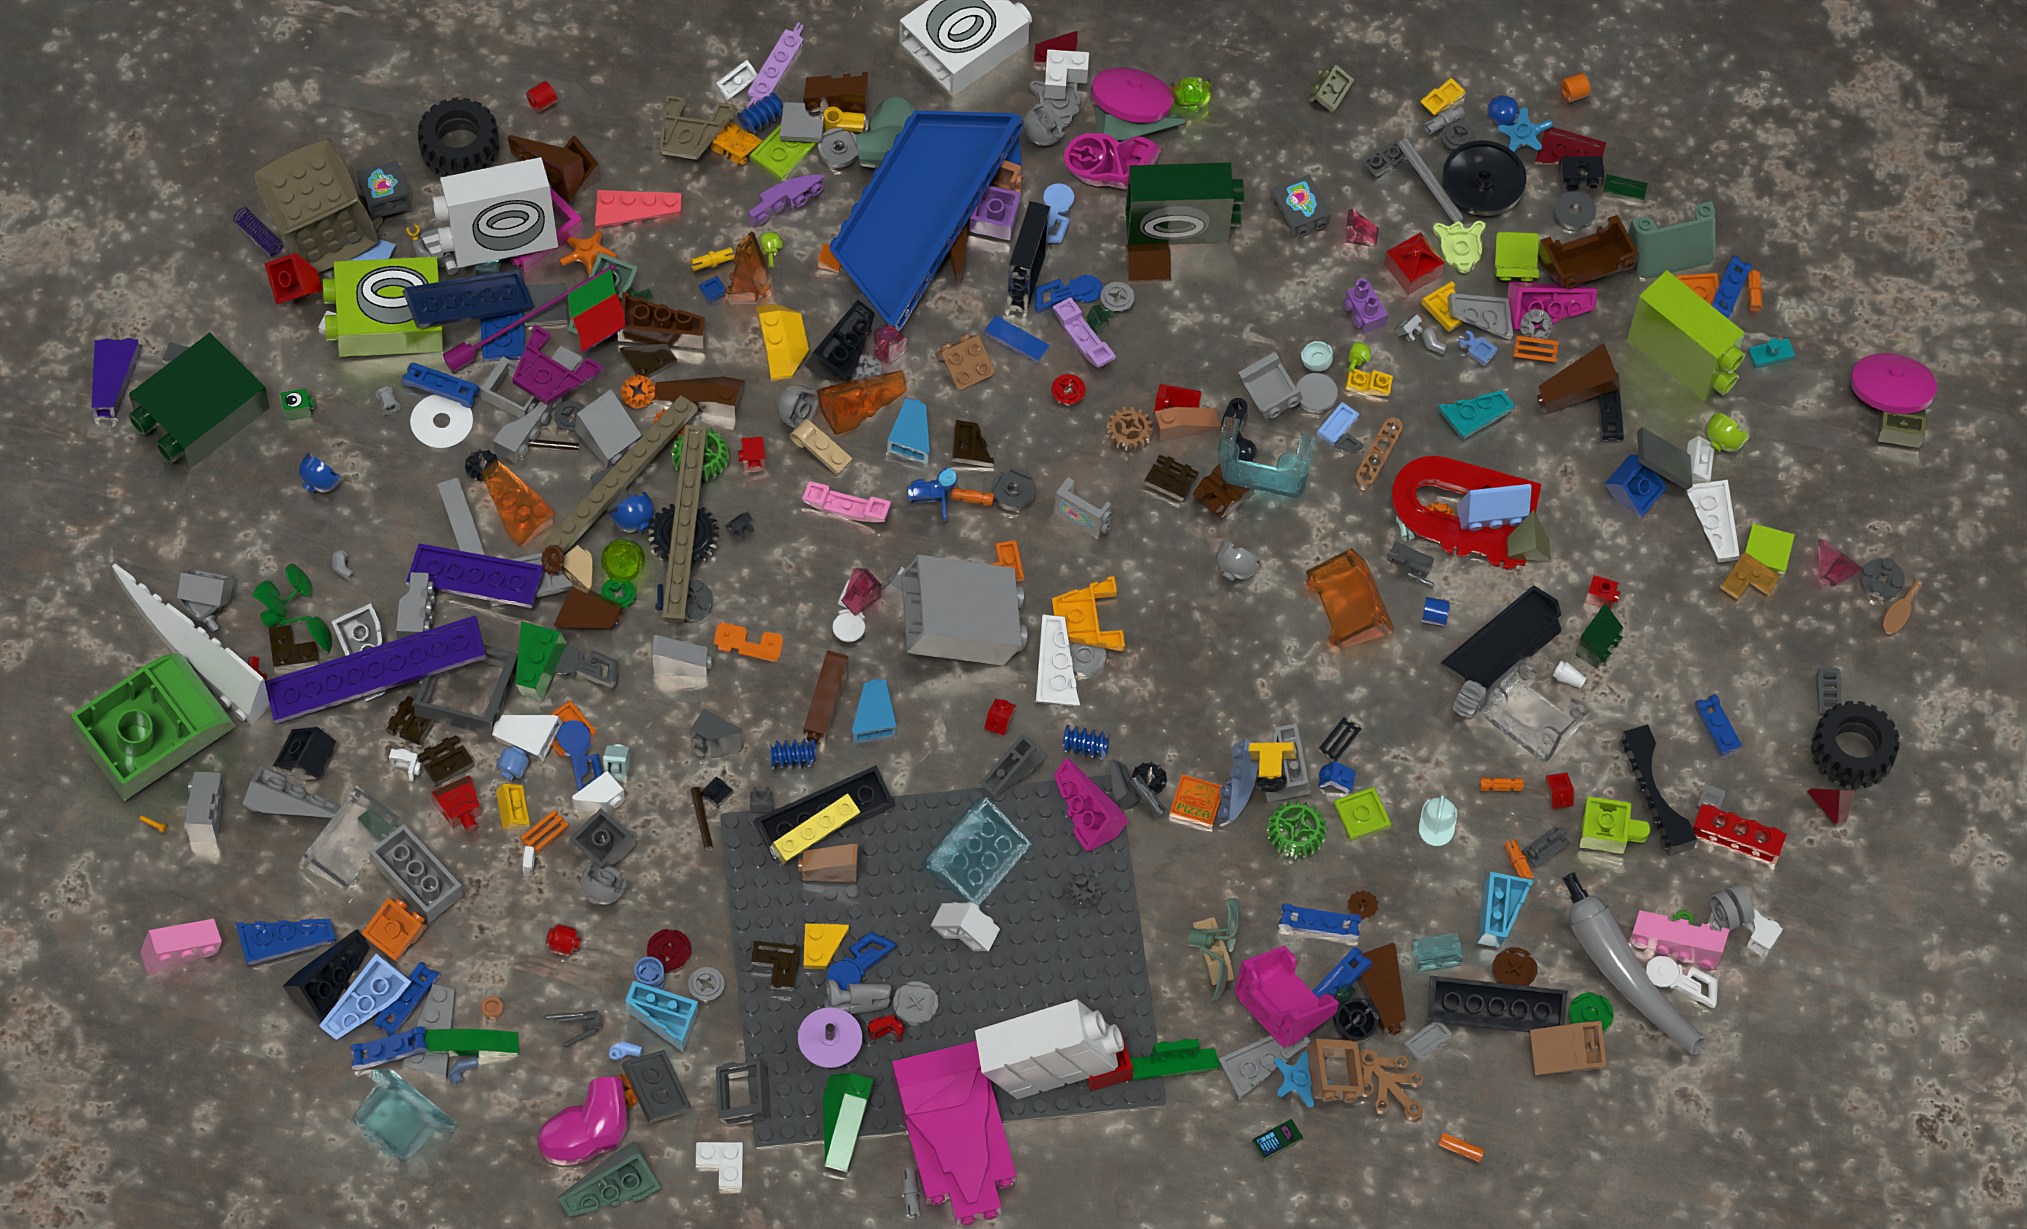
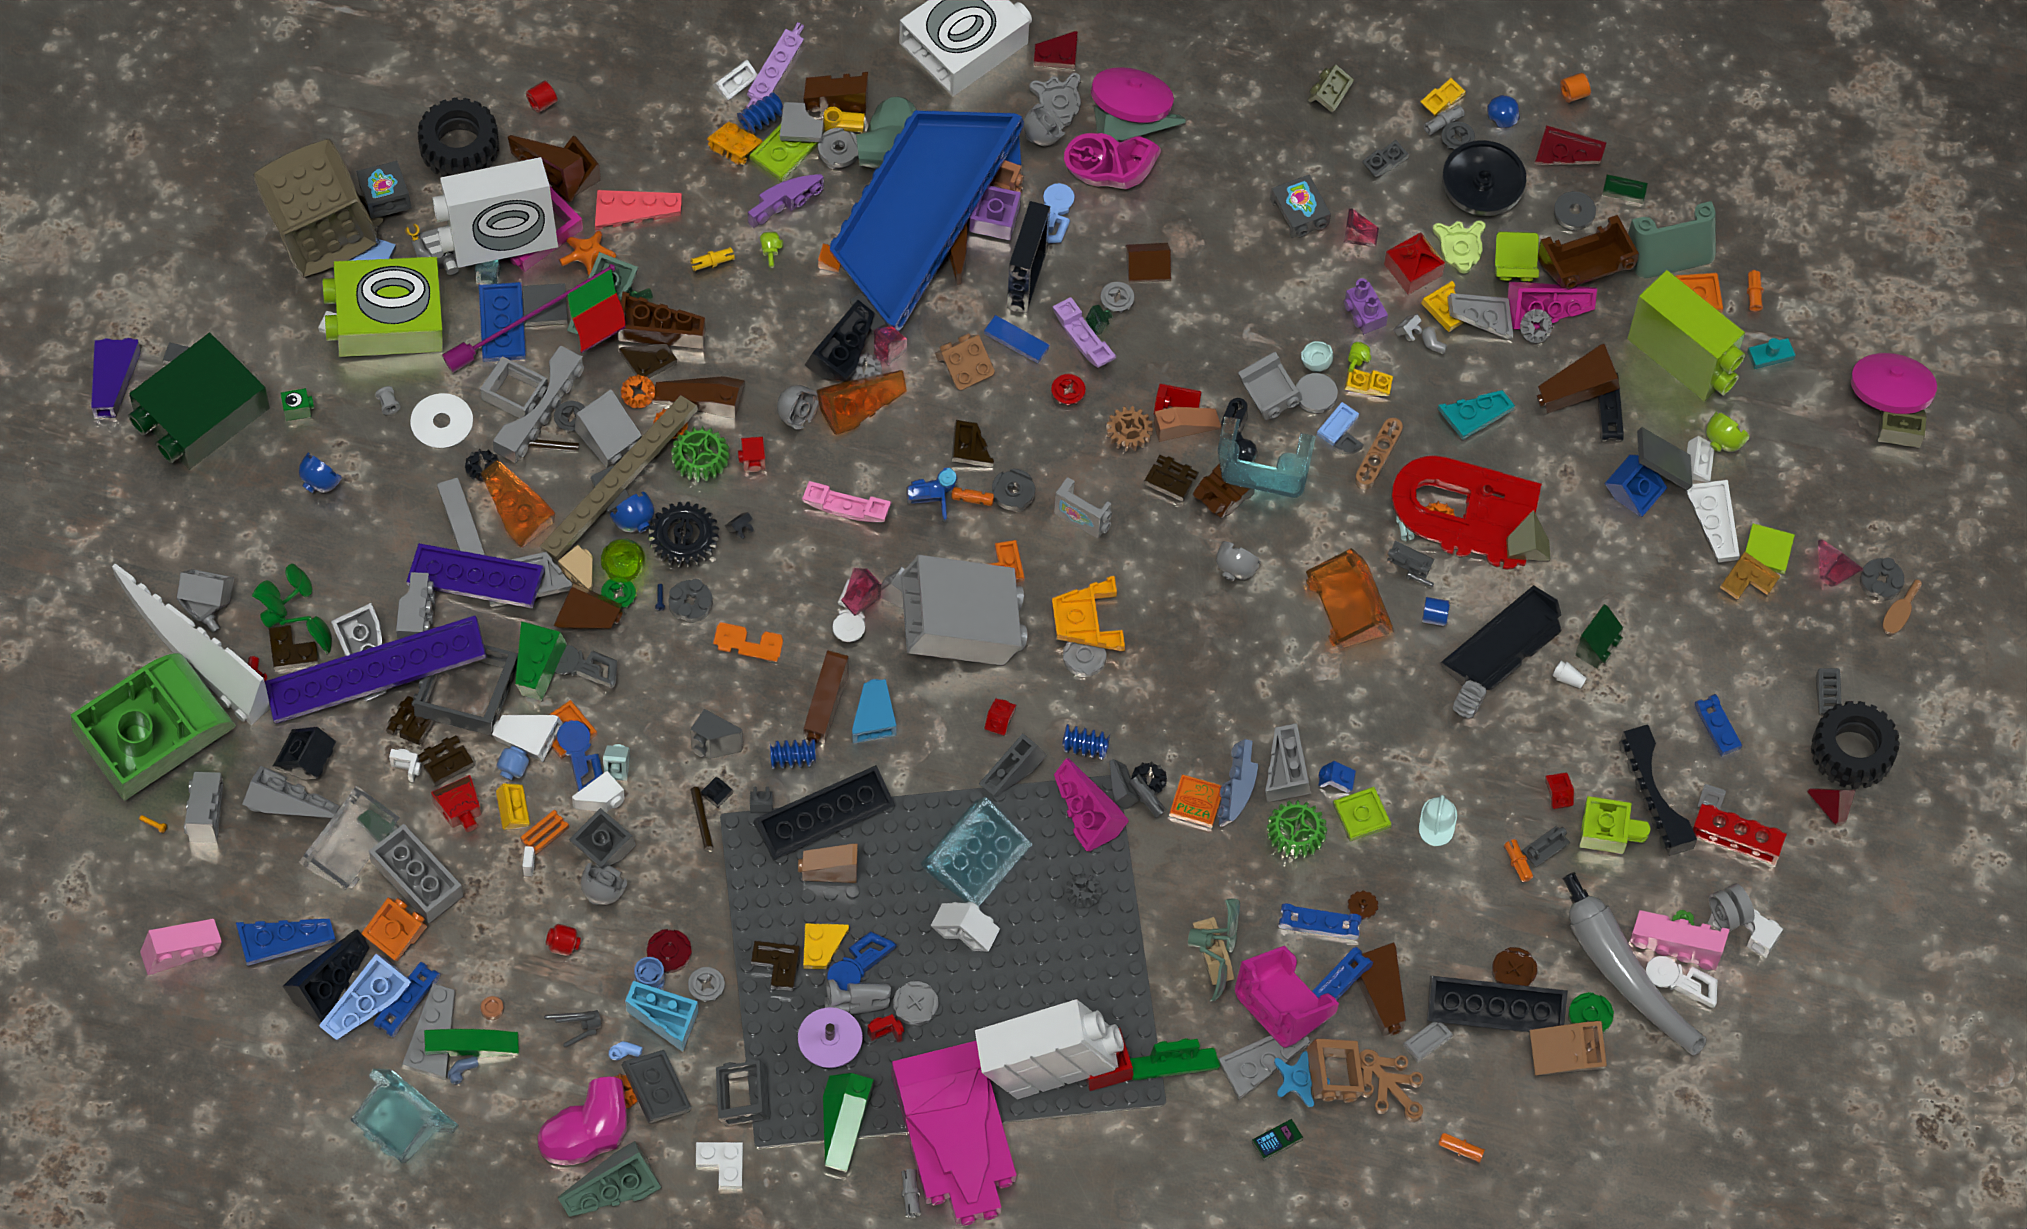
(260, 224): dark purple piece -> none
(292, 278): red slope -> none
(339, 567): light grey arm -> none
(389, 1048): blue plate -> none
(440, 384): blue plate -> none
(467, 298): dark blue plate -> none
(546, 377): magenta wing -> none
(552, 559): reddish brown piece -> none
(679, 658): light grey slope -> none
(684, 524): dark tan plate -> none
(690, 136): dark tan wing -> none
(712, 289): blue tile -> none
(750, 276): clear orange wedge -> none
(782, 339): yellow wedge -> none
(815, 829): light yellow brick -> none
(820, 445): tan plate -> none
(910, 432): dark azure slope -> none
(1055, 666): white wing -> none
(1063, 68): white brick -> none
(1083, 289): blue piece -> none
(1182, 203): dark green brick -> none
(1191, 93): clear neon green cylinder -> none
(1271, 763): yellow piece -> none
(1345, 993): arm -> none
(1349, 727): black tile -> none
(1356, 1020): black cylinder -> none
(1430, 180): light grey axle -> none
(1437, 952): clear light blue hinge -> none
(1479, 350): medium blue plate -> none
(1494, 507): light blue slope -> none
(1499, 906): medium azure wedge -> none
(1501, 784): orange axle -> none
(1524, 132): dark azure animal -> none
(1528, 715): clear windscreen -> none
(1535, 348): orange tile -> none
(1572, 167): black brick -> none
(1602, 592): red brick -> none
(1730, 286): blue plate -> none

